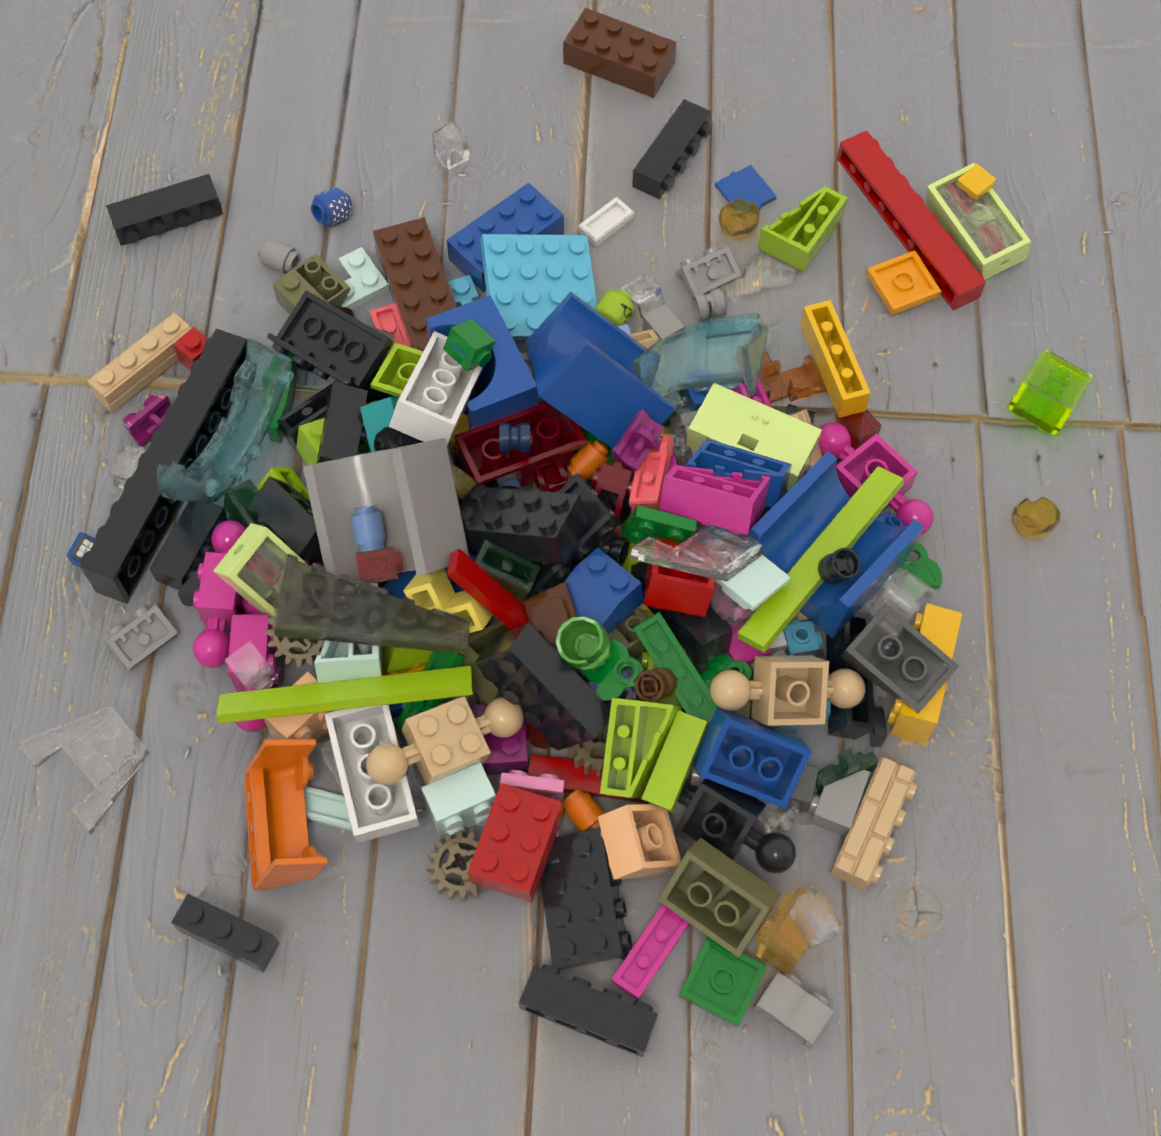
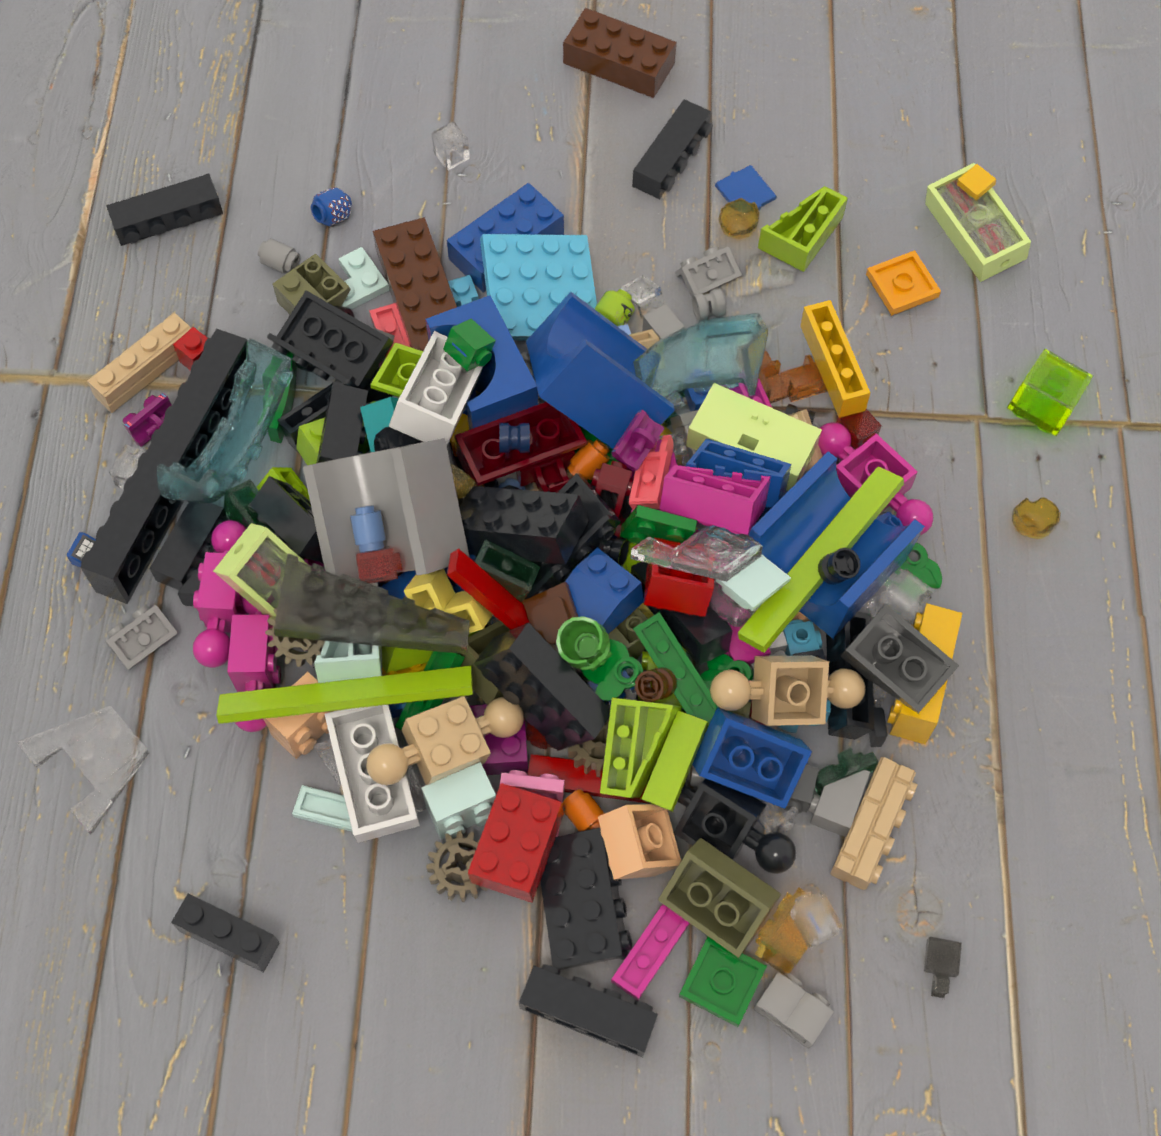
(251, 668): clear bracket -> none
(278, 814): orange windscreen -> none
(606, 221): white tile -> none
(910, 219): red brick -> none
(942, 960): none -> clear smoke plate

